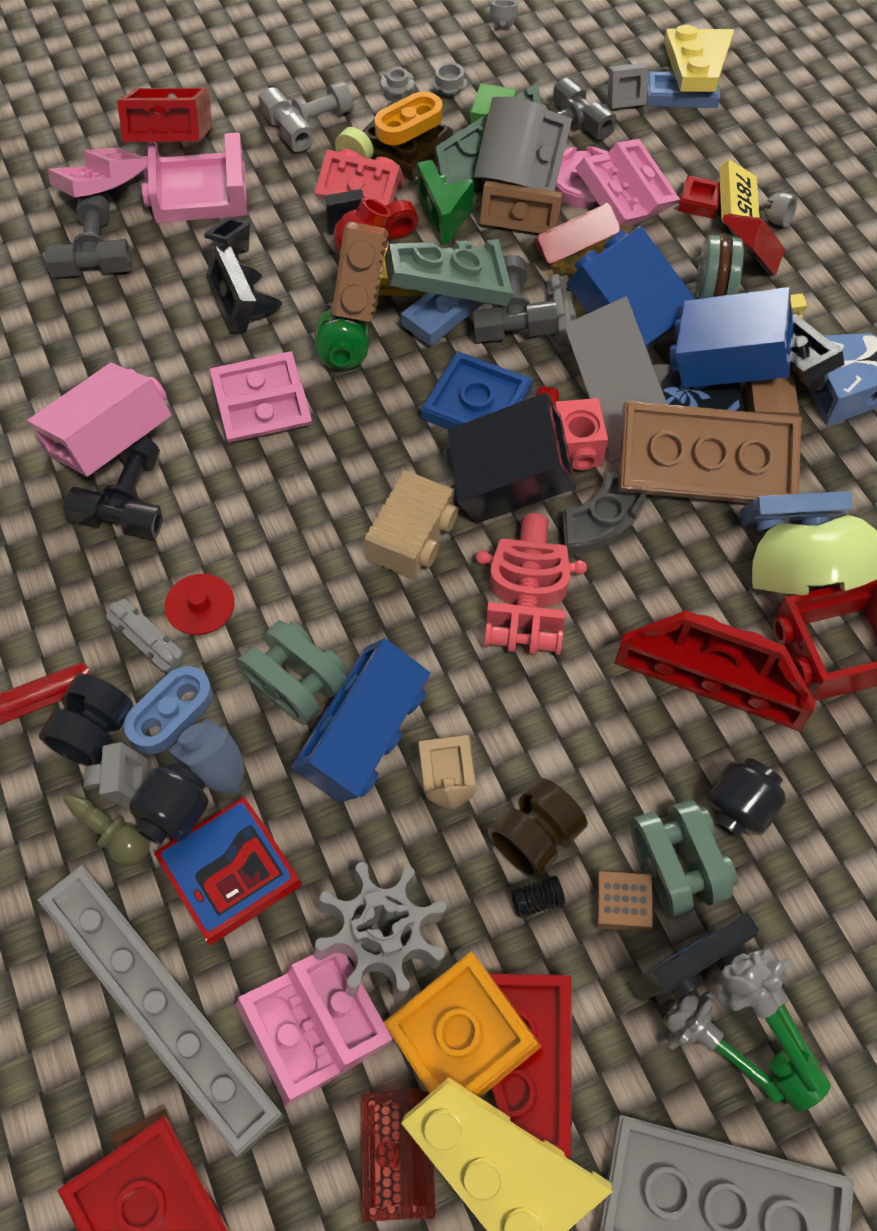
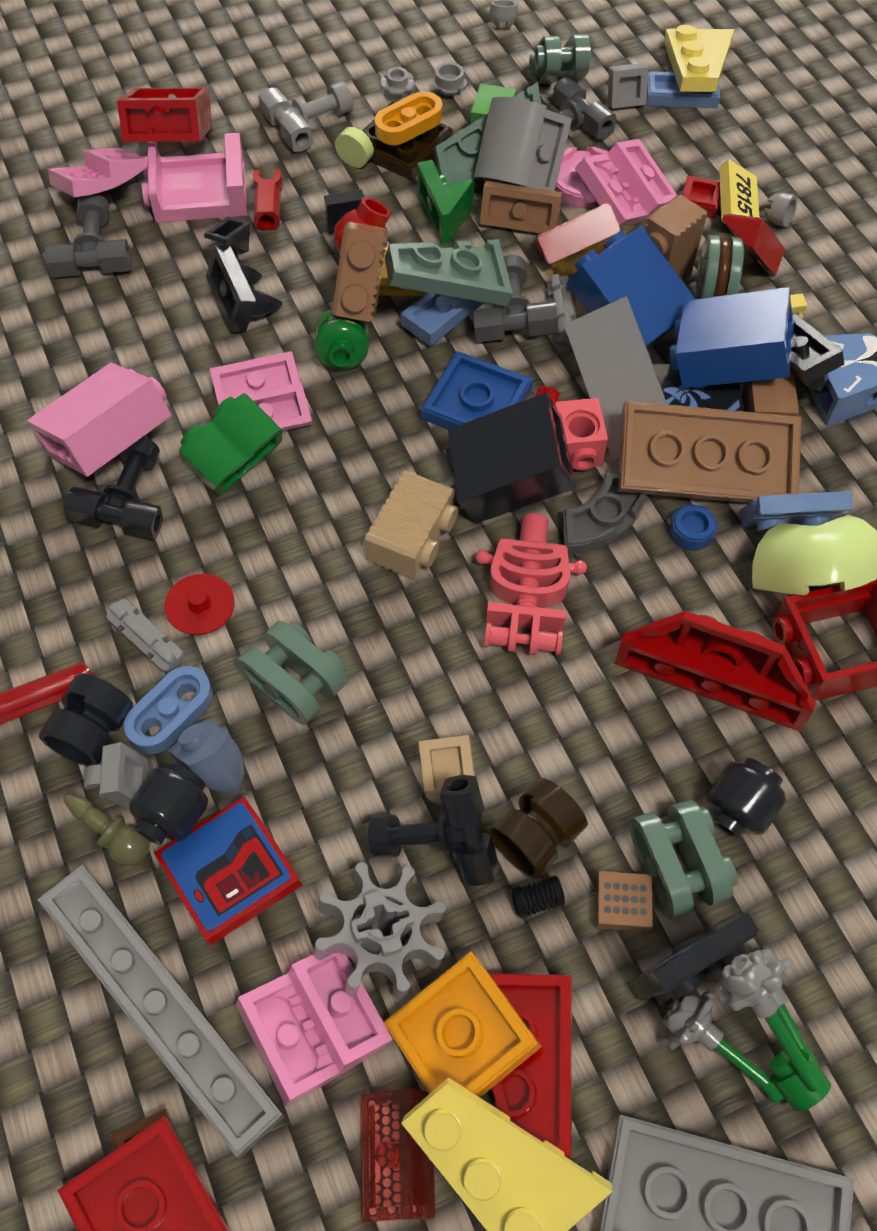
(230, 443): none -> green brick
(267, 201): none -> red bar
(349, 172): coral bracket -> none
(362, 722): blue brick -> none
(402, 219): red tile -> none
(456, 832): none -> black bar
(552, 59): none -> sand green brick
(677, 233): none -> medium nougat brick
(693, 527): none -> blue tile

